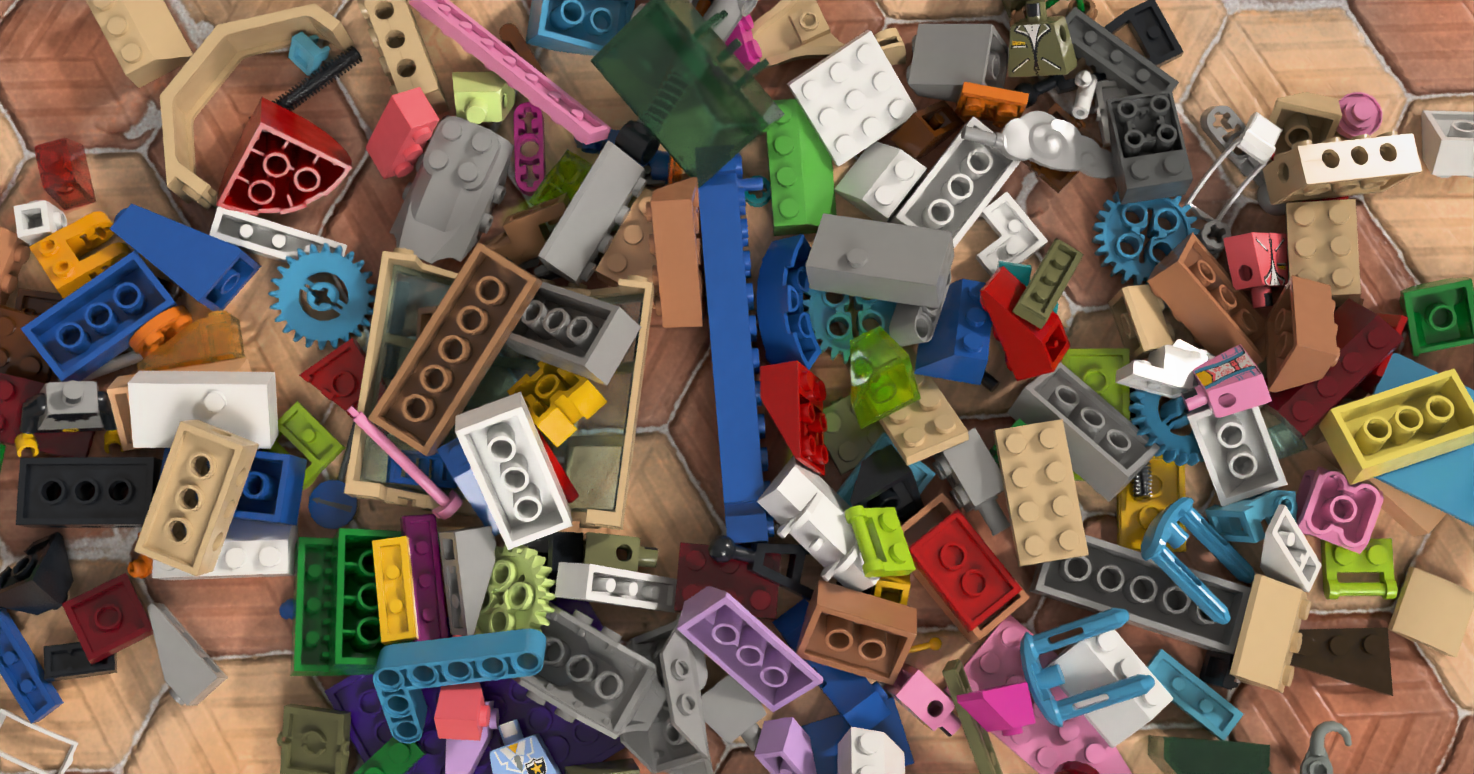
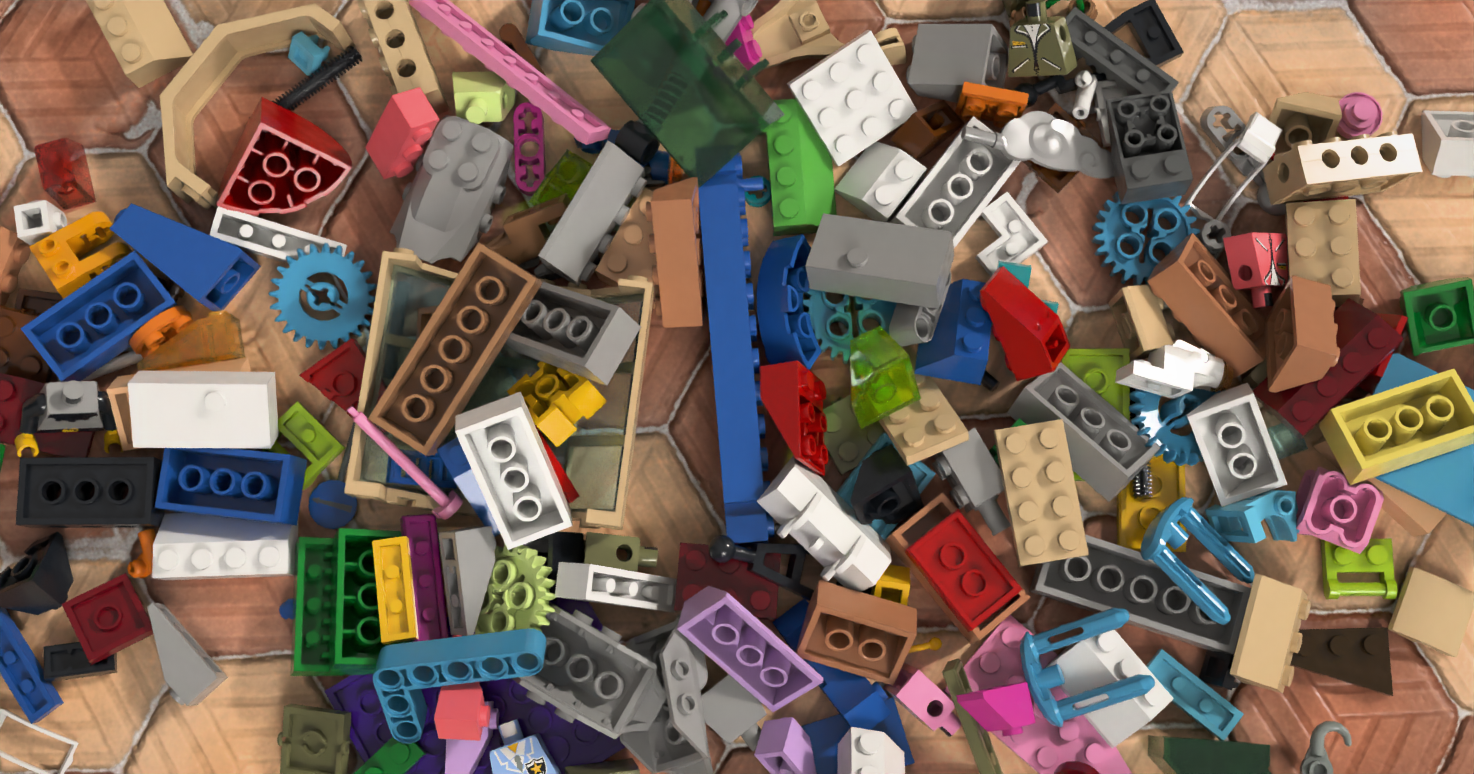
(176, 501): tan brick -> none
(880, 541): lime plate -> none
(1048, 283): olive tile -> none
(1227, 384): bright pink torso -> none
(1287, 552): white slope -> none

